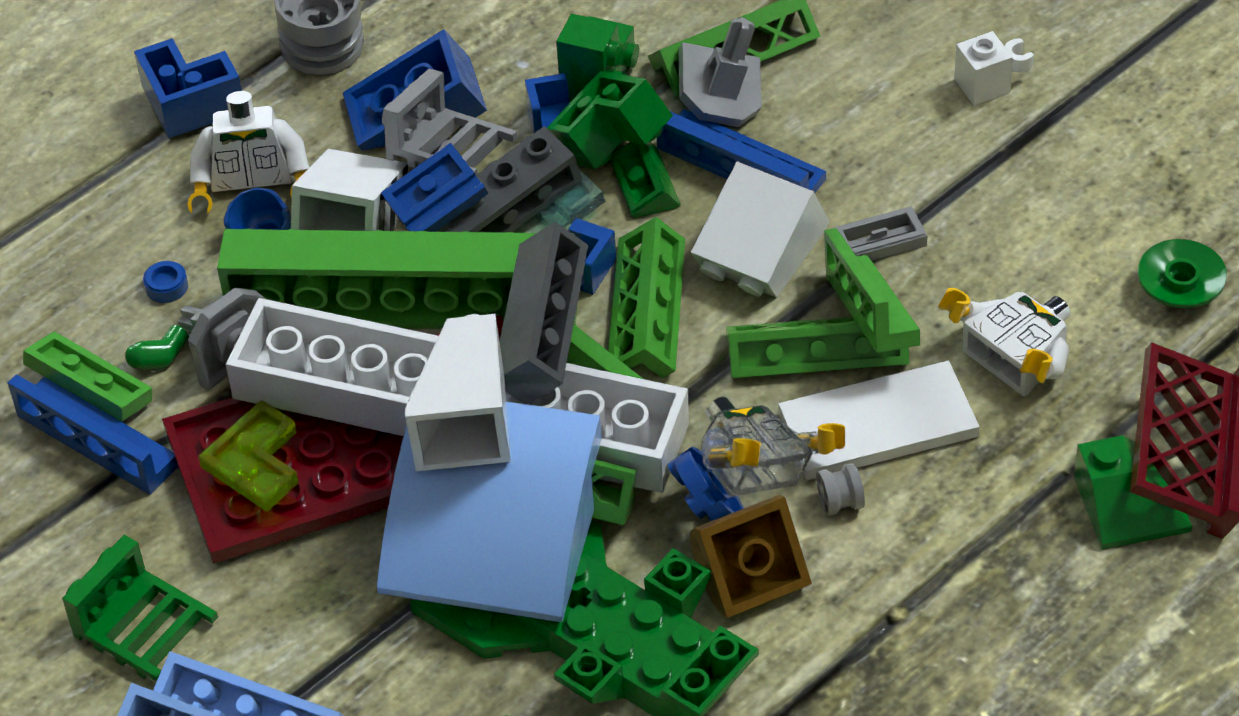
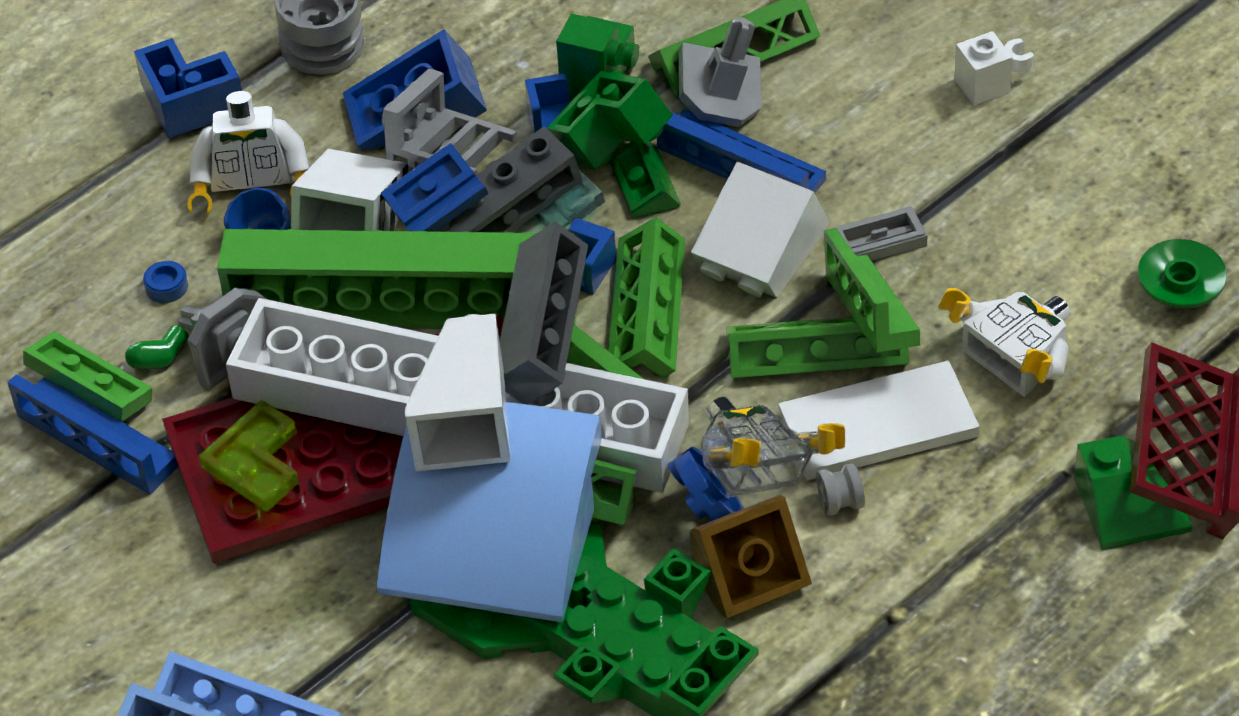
(115, 594): green plate -> none

